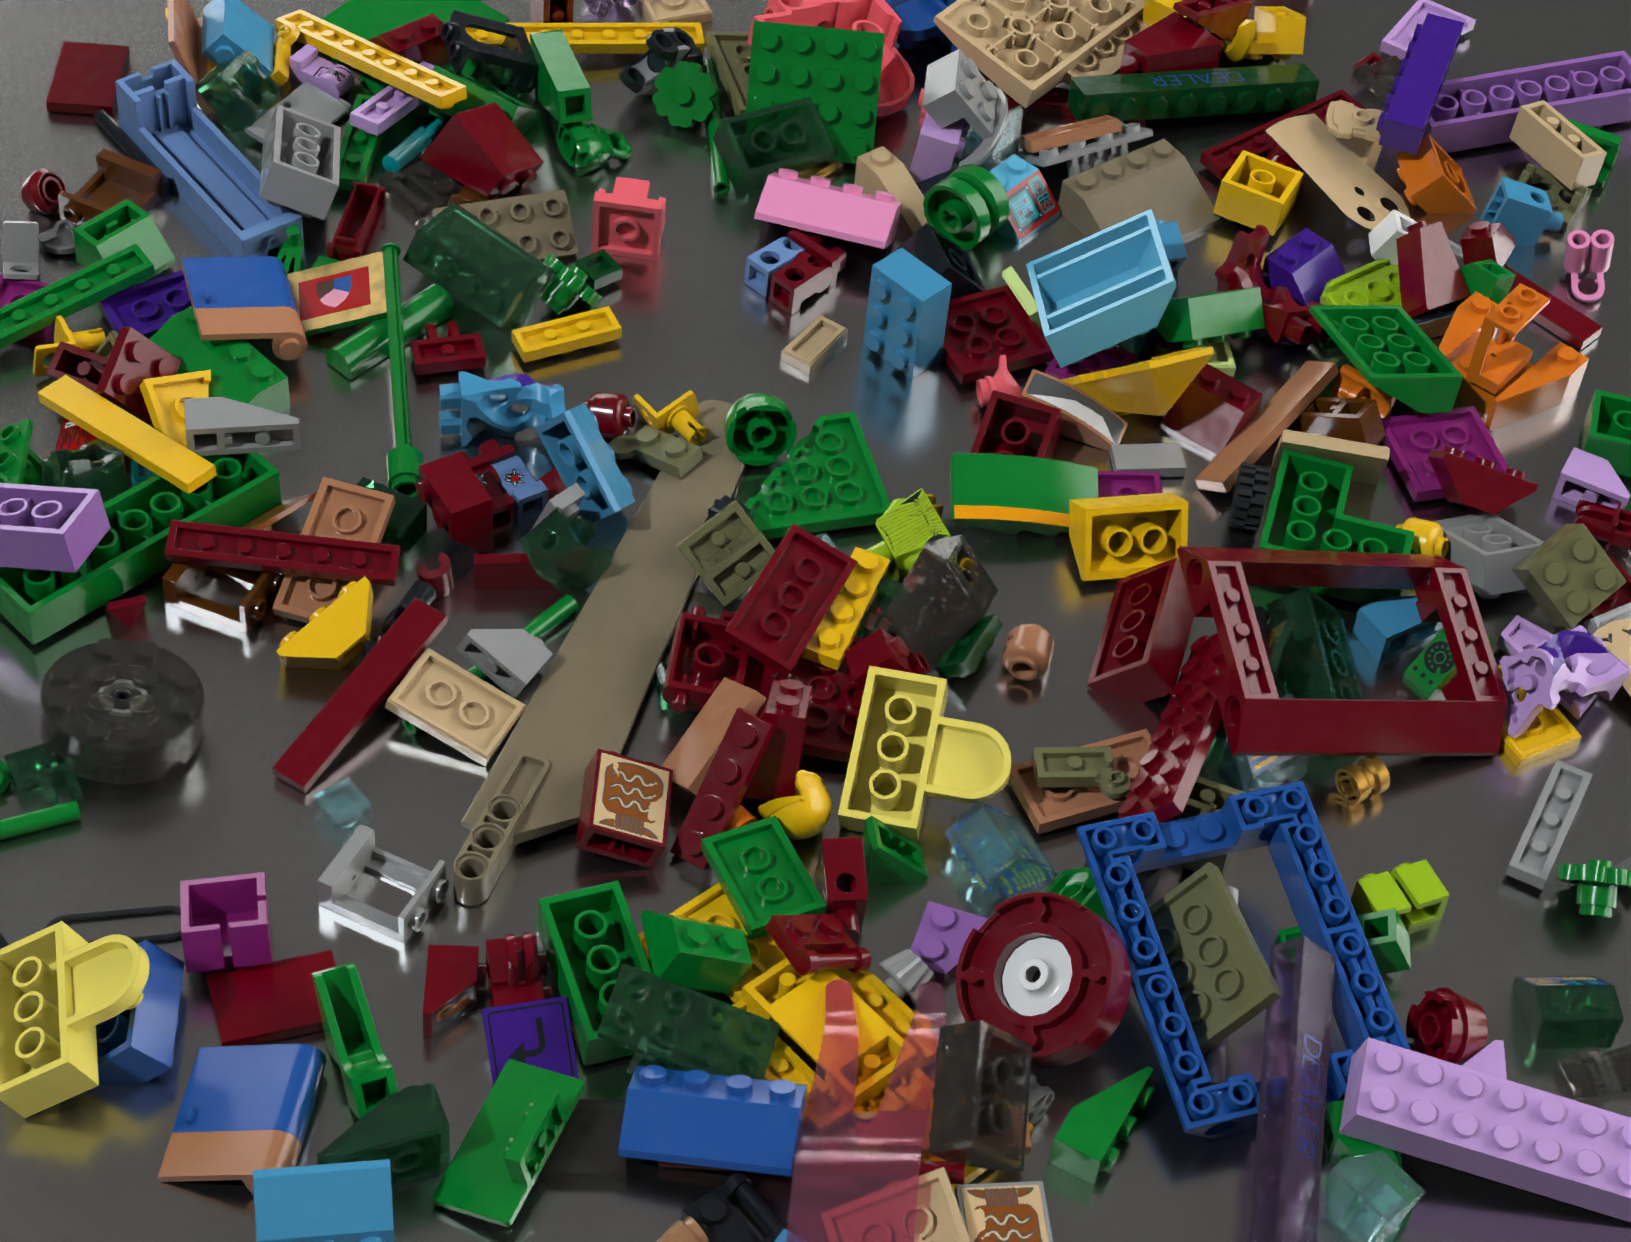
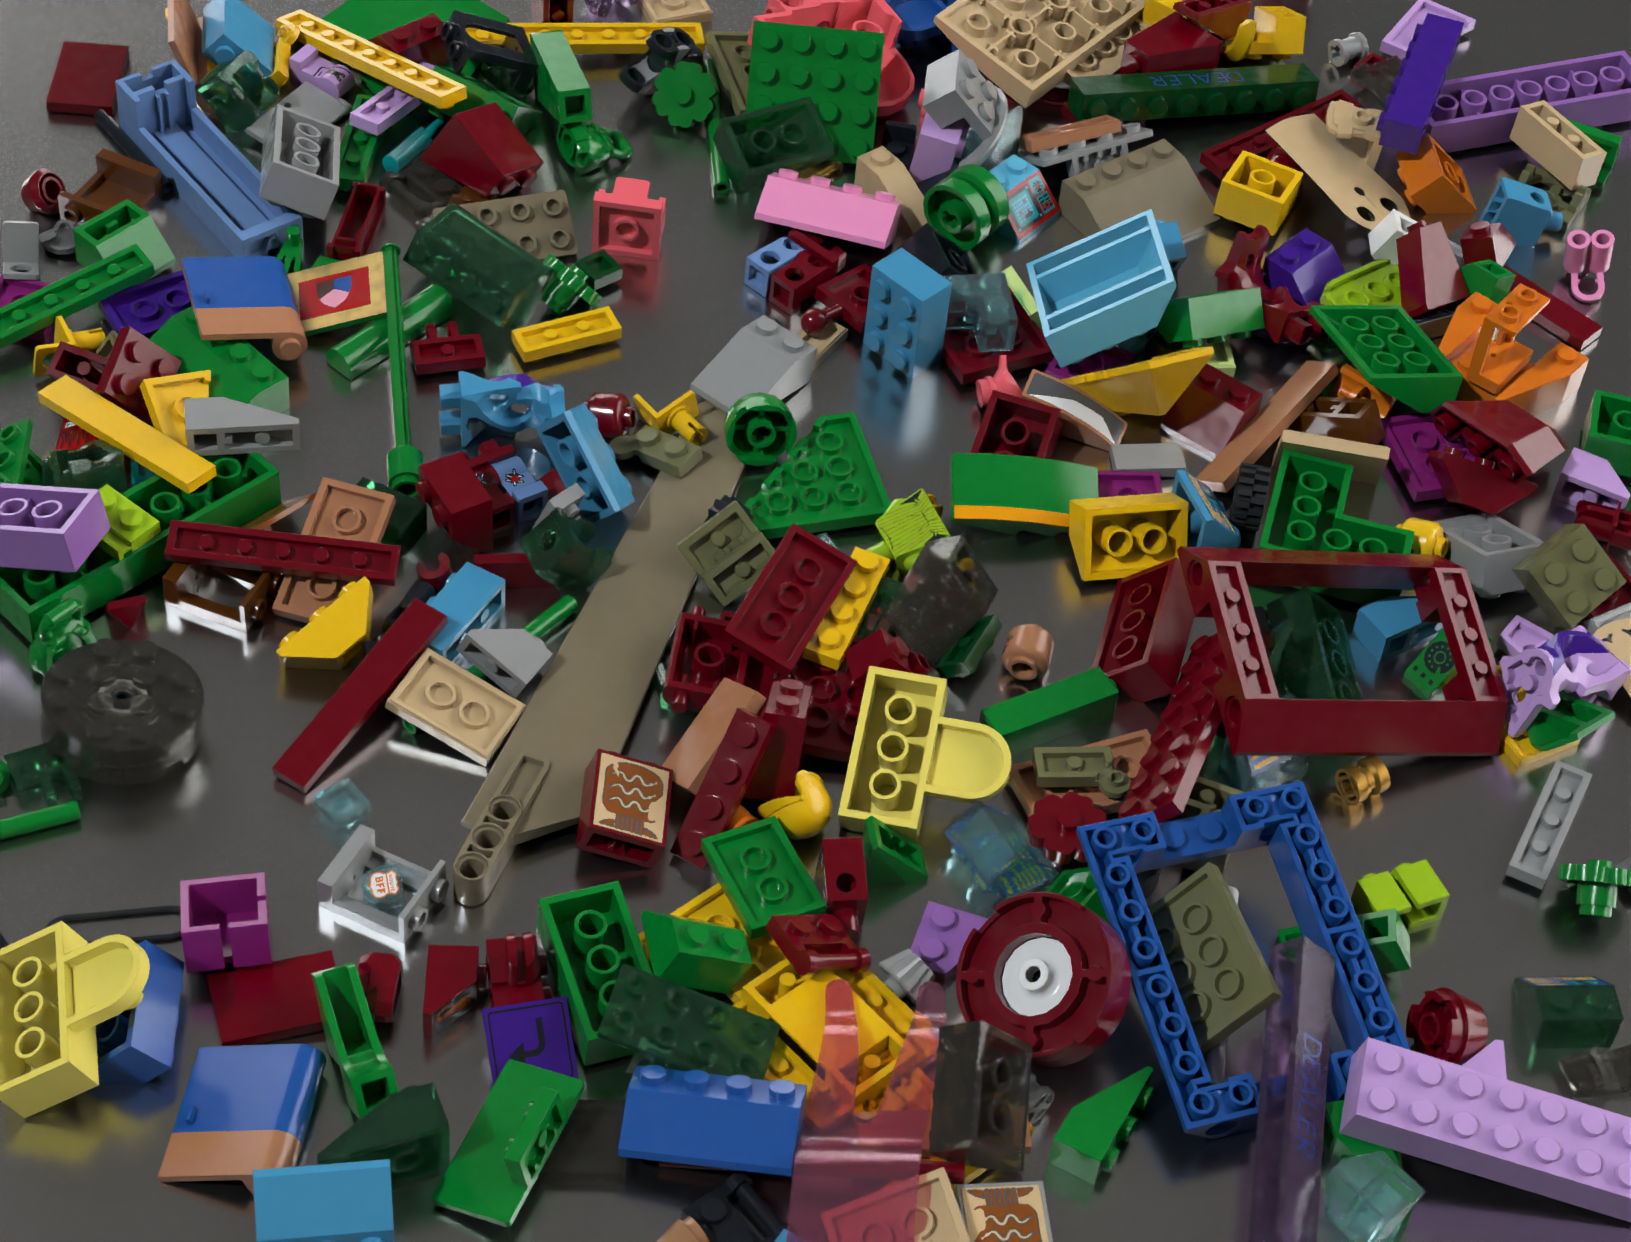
(59, 633): none -> green piece
(128, 523): none -> lime plate
(382, 982): none -> dark red rock
(384, 887): none -> tile
(469, 602): none -> dark azure brick
(756, 360): none -> light grey slope
(845, 298): none -> dark red plate
(900, 140): none -> black bracket
(985, 306): none -> clear light blue brick
(1053, 710): none -> green brick
(1055, 826): none -> dark red plant
(1206, 515): none -> dark azure slope
(1343, 50): none -> light grey bush
(1502, 431): none -> dark red brick
(1566, 723): none -> green slope

